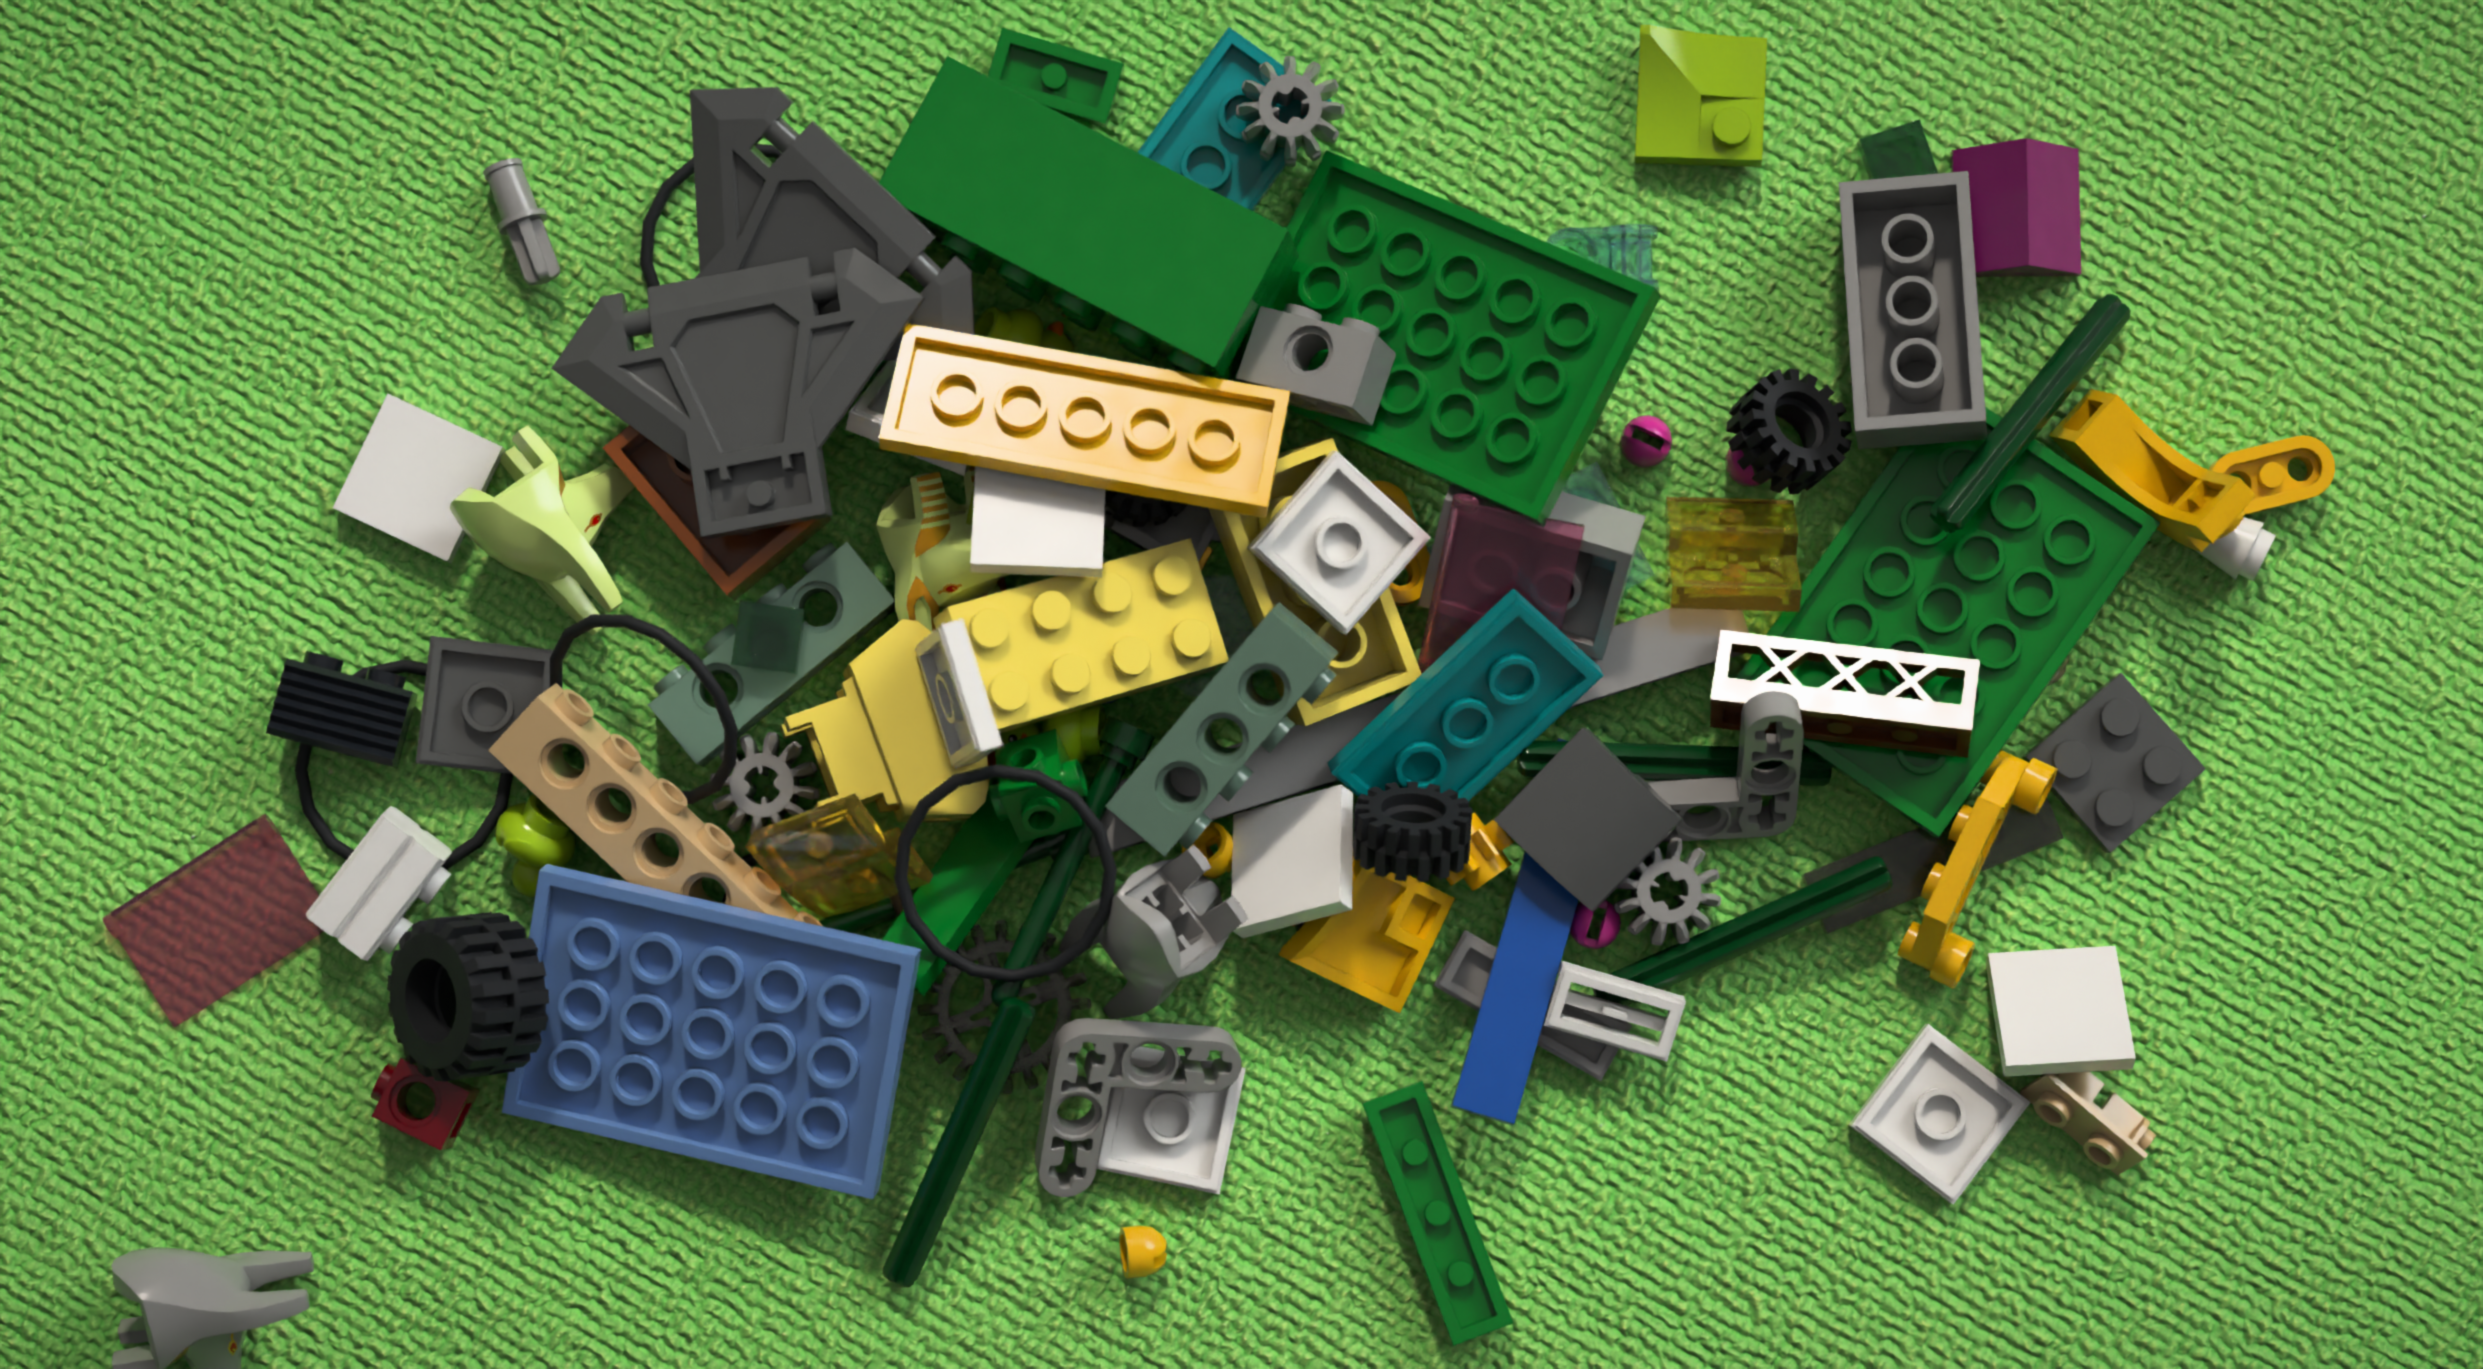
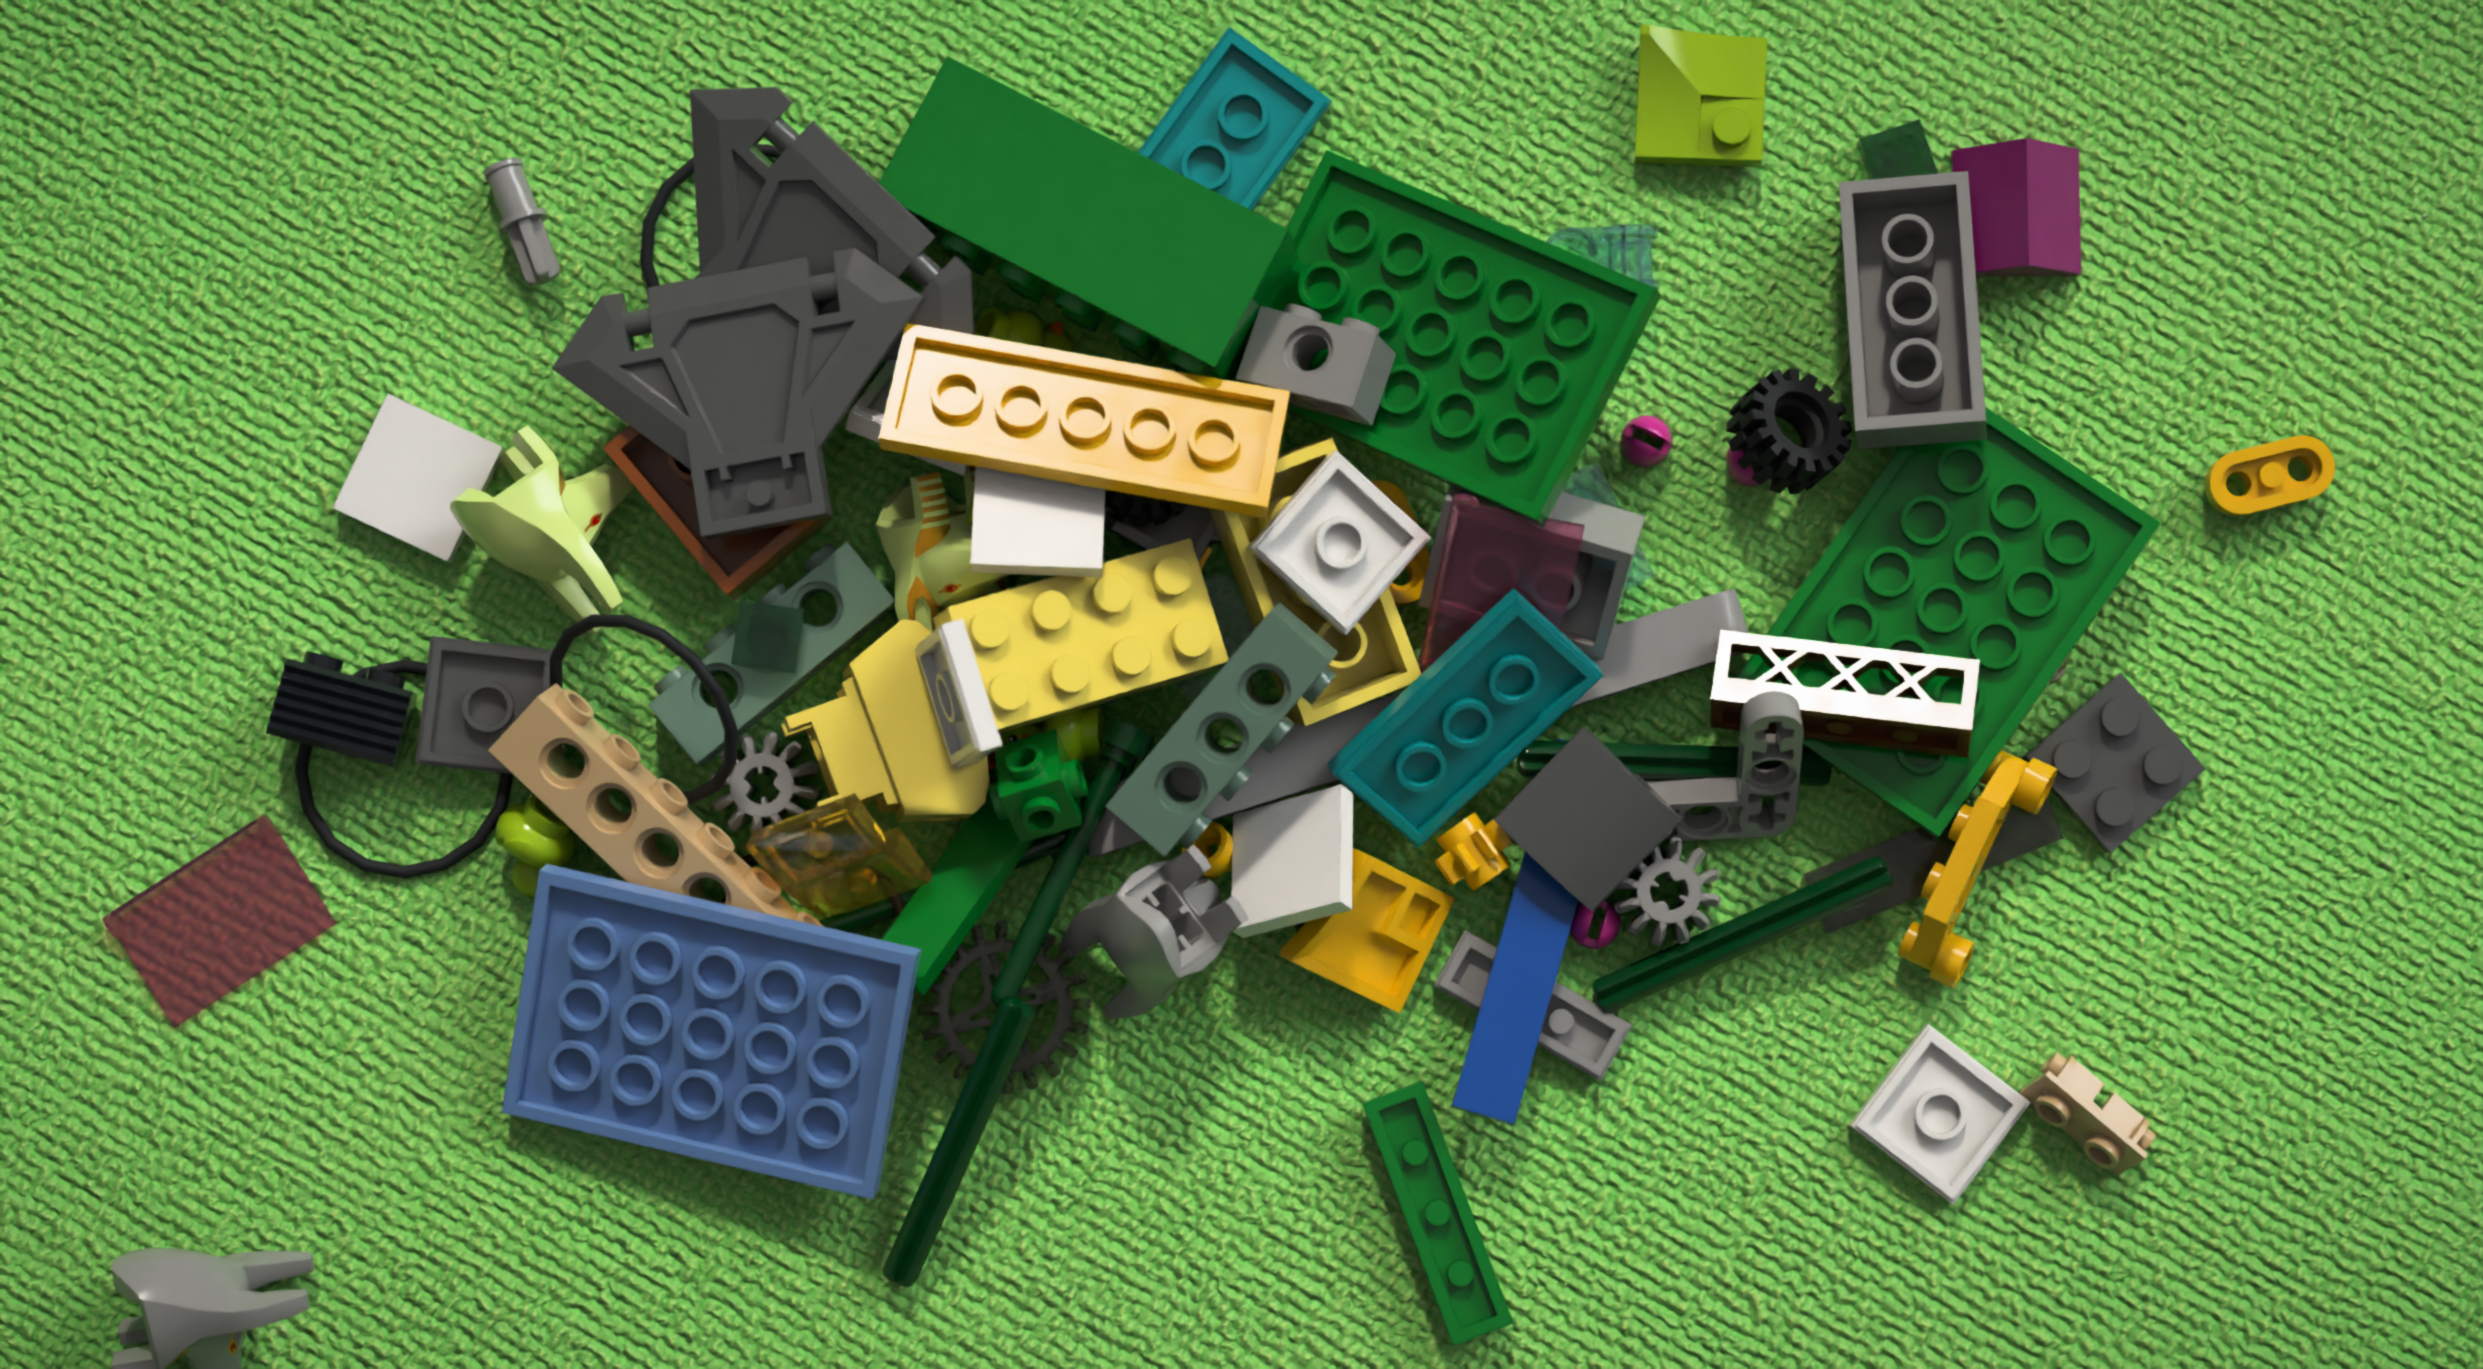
(380, 884): white brick -> none
(450, 1111): dark red brick -> none
(467, 996): black tyre -> none
(1052, 786): black piece -> none
(1057, 76): green plate -> none
(1111, 1067): light grey beam -> none
(1141, 1251): yellow hinge -> none
(1169, 1133): white tile -> none
(1283, 90): light grey gear -> none
(1412, 831): black tyre -> none
(1622, 987): white tile -> none
(1732, 554): clear yellow slope -> none
(2029, 413): dark green axle -> none
(2060, 1011): white tile -> none
(2138, 465): yellow arch -> none
(2241, 550): white cone -> none

